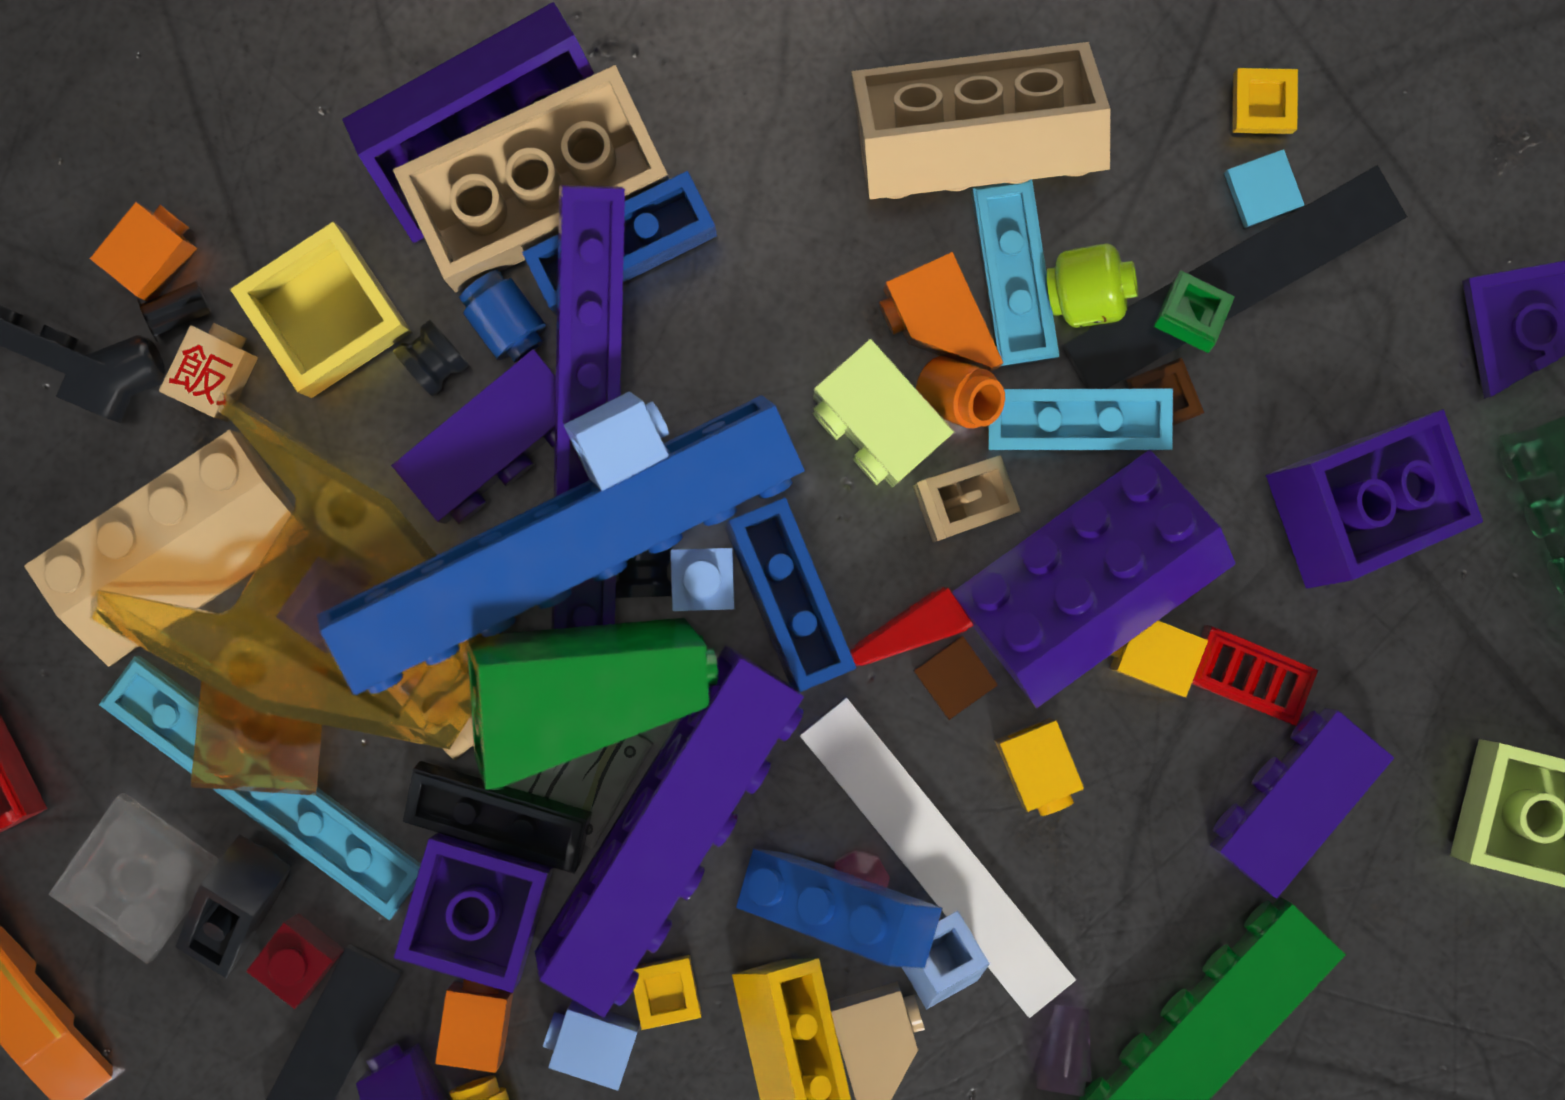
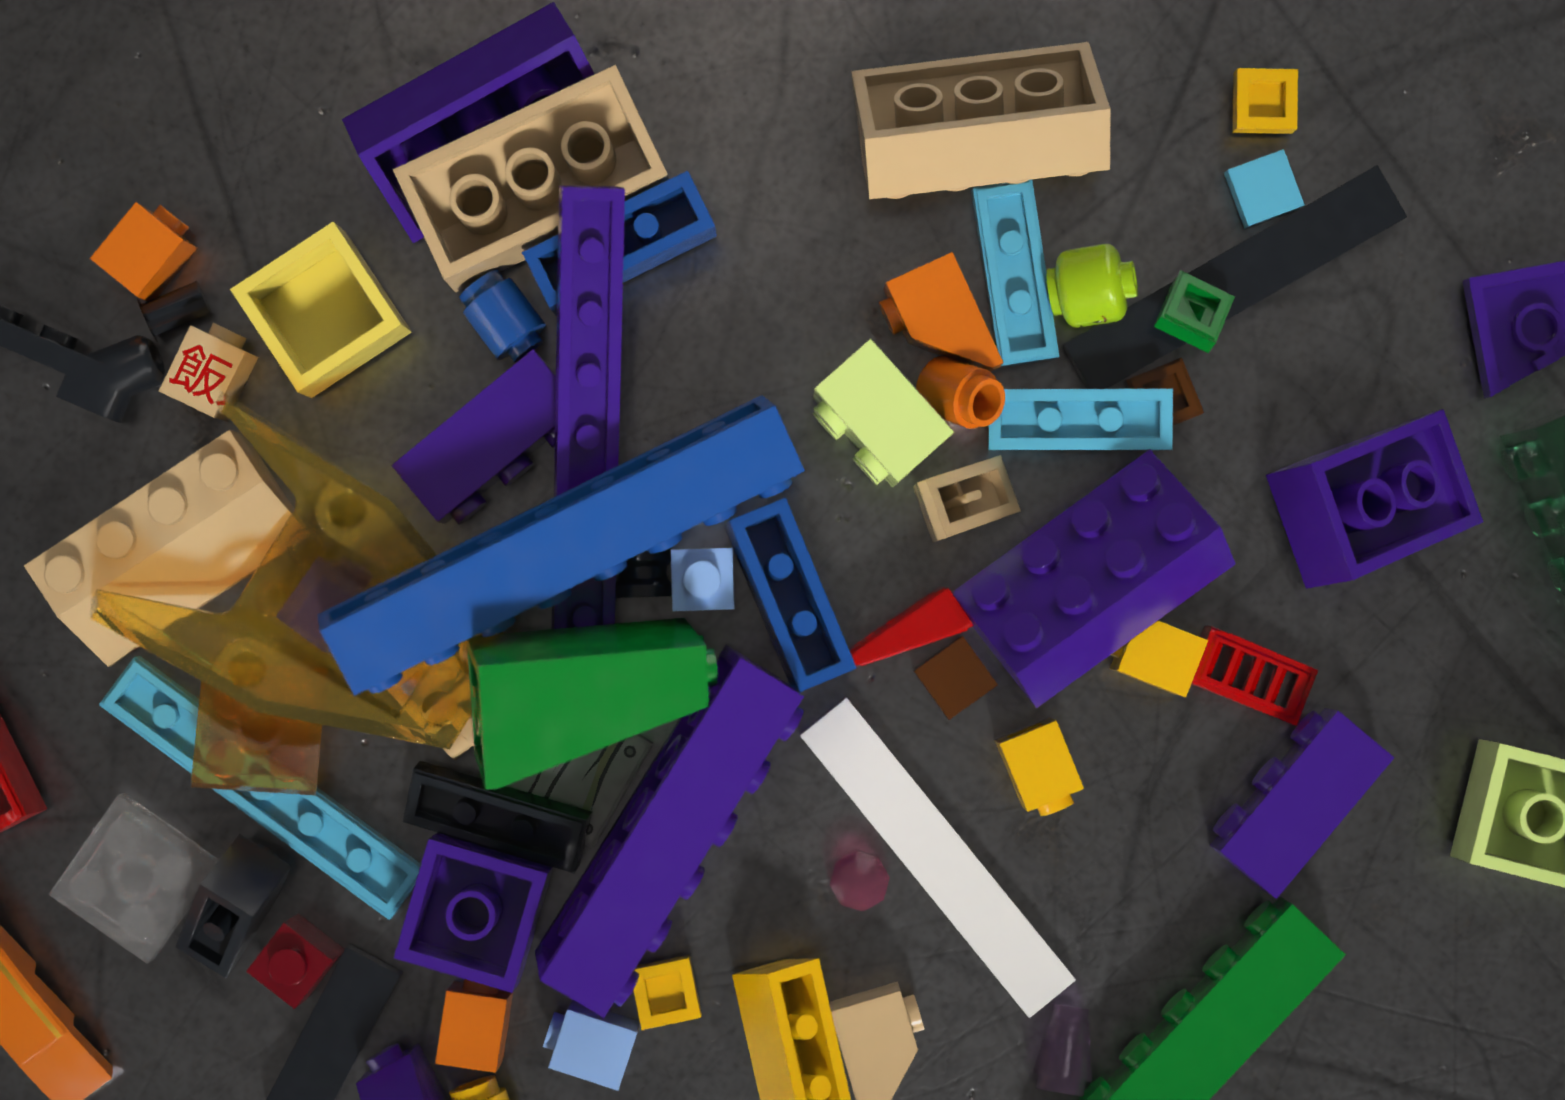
(431, 358): black wheel -> none
(618, 439): light blue brick -> none
(839, 908): blue brick -> none
(951, 965): light blue brick -> none

